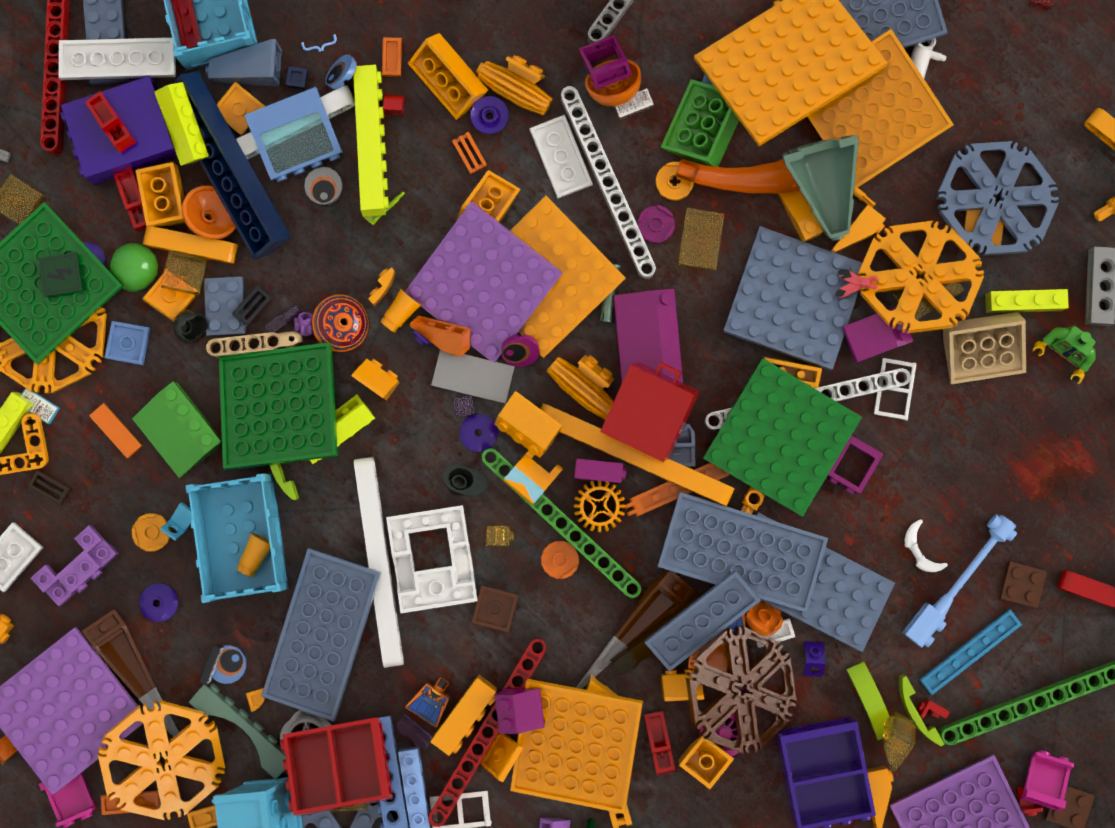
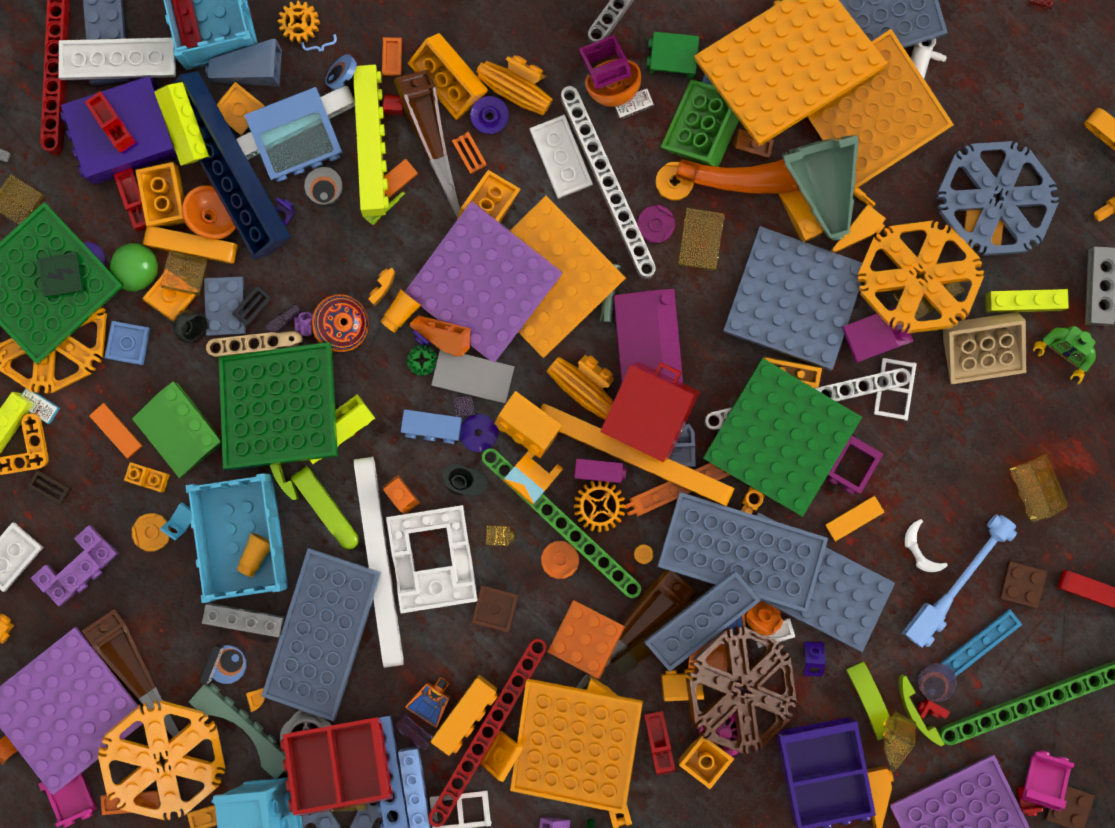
(146, 477): none -> light orange slope
(167, 598): dark purple dish -> none
(243, 619): none -> light grey brick
(286, 207): none -> dark purple bracket
(294, 27): none -> light orange gear
(296, 77): dark blue plate -> none
(325, 508): none -> lime piece
(376, 379): light orange slope -> none
(399, 177): none -> orange tile
(400, 495): none -> orange torso
(421, 106): none -> reddish brown plate
(428, 366): none -> green gear
(431, 426): none -> medium blue brick
(519, 710): magenta slope -> none
(520, 350): magenta tile -> none
(586, 639): none -> orange plate
(643, 554): none -> light orange tile
(673, 53): none -> green panel
(746, 143): none -> dark orange plate
(854, 518): none -> light orange tile
(855, 283): coral piece -> none
(937, 682): none -> clear purple tile
(1039, 488): none -> clear yellow slope

